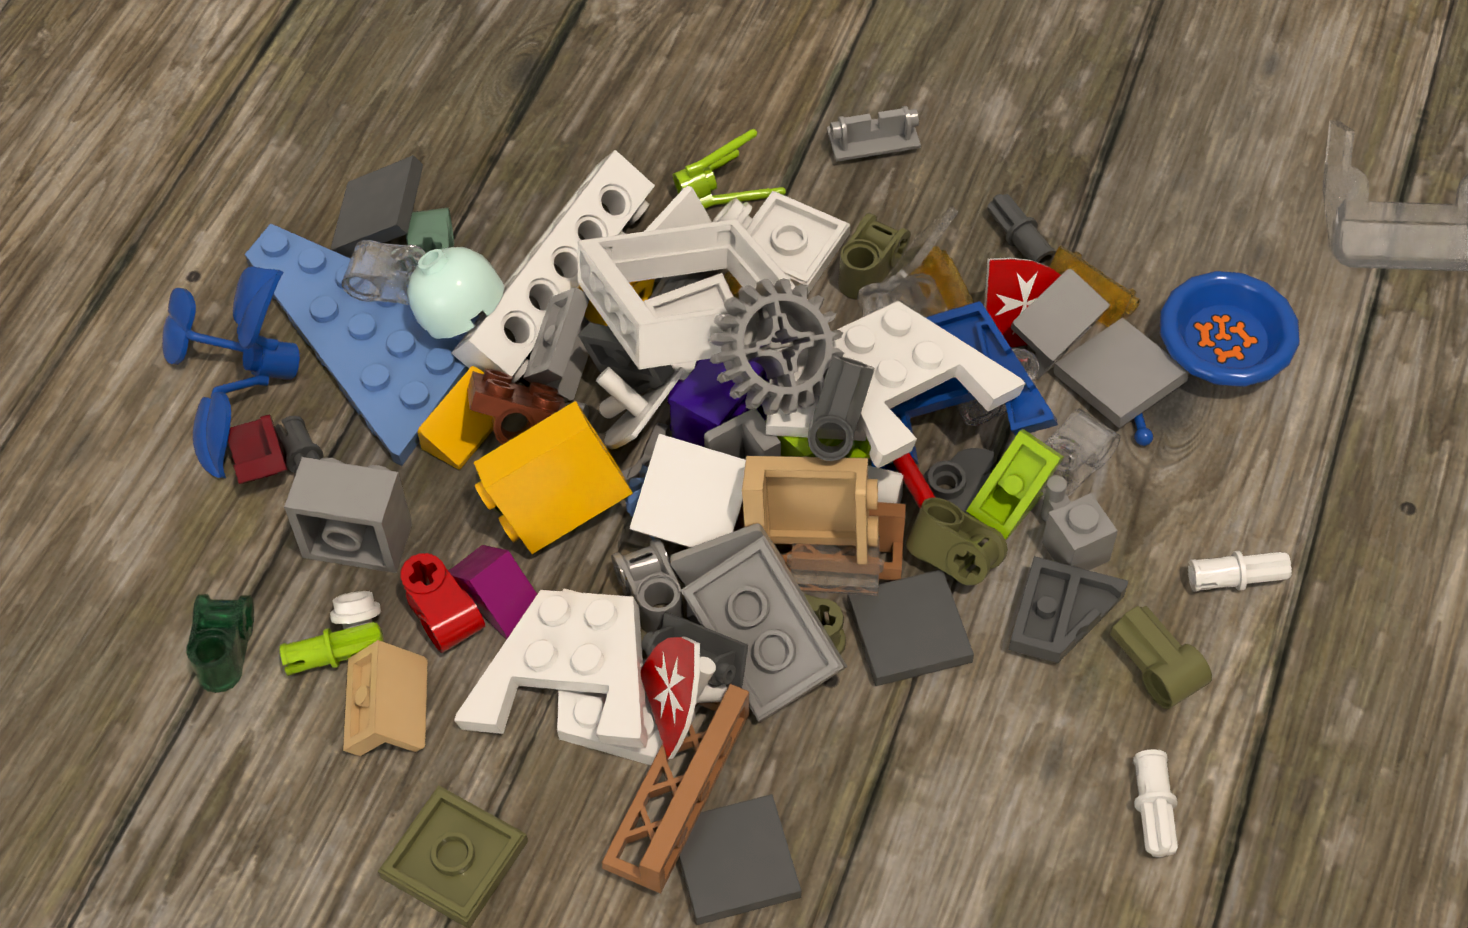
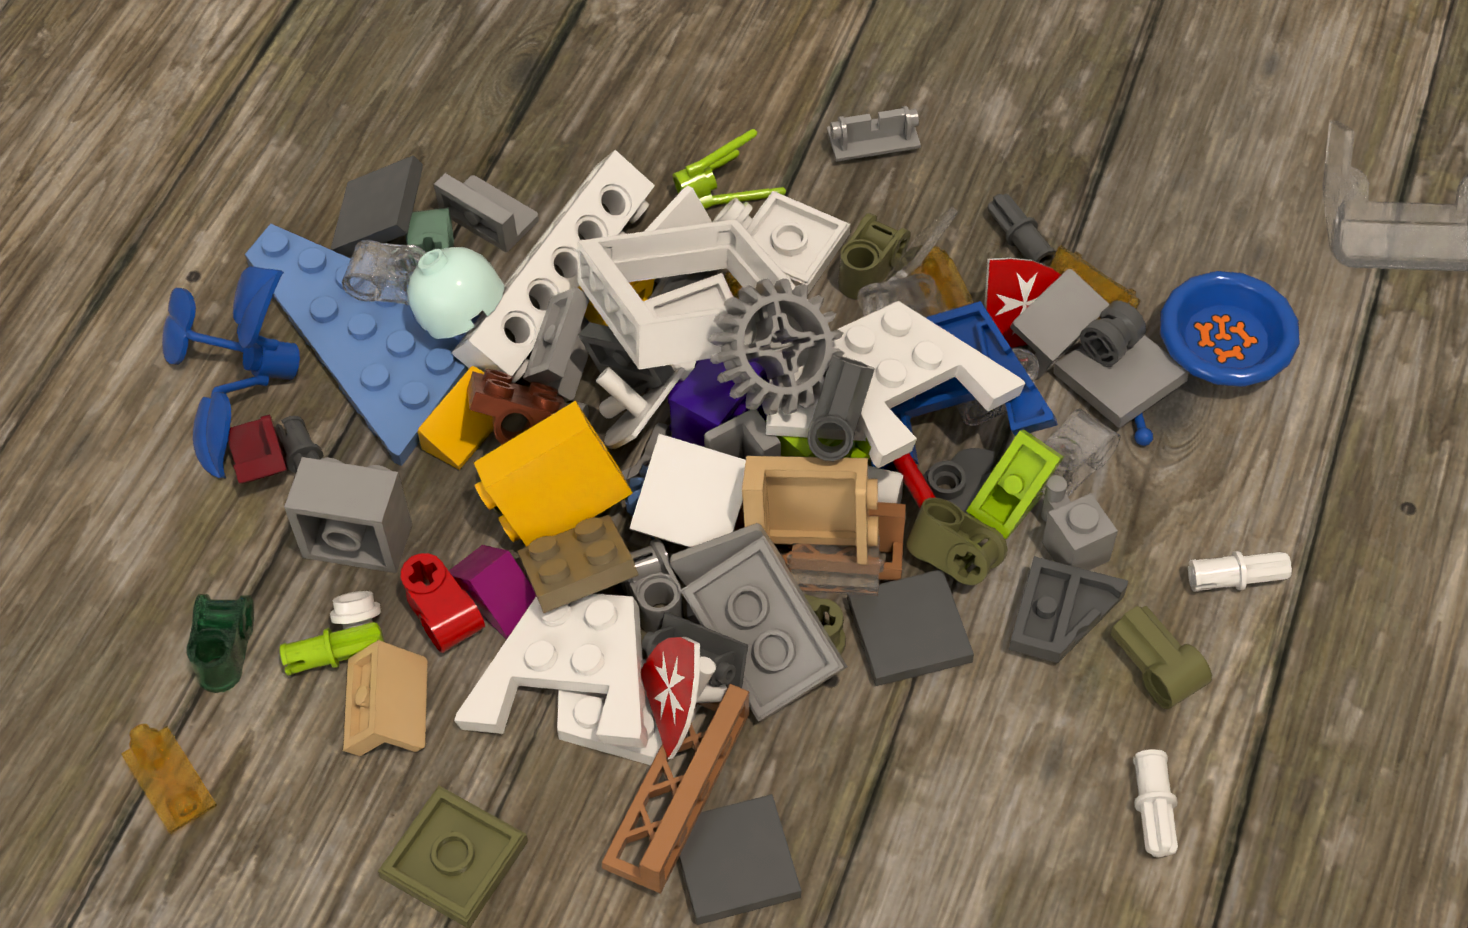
(167, 776): none -> clear yellow hinge
(485, 210): none -> light grey panel
(577, 562): none -> dark tan plate
(1115, 331): none -> dark grey wheel

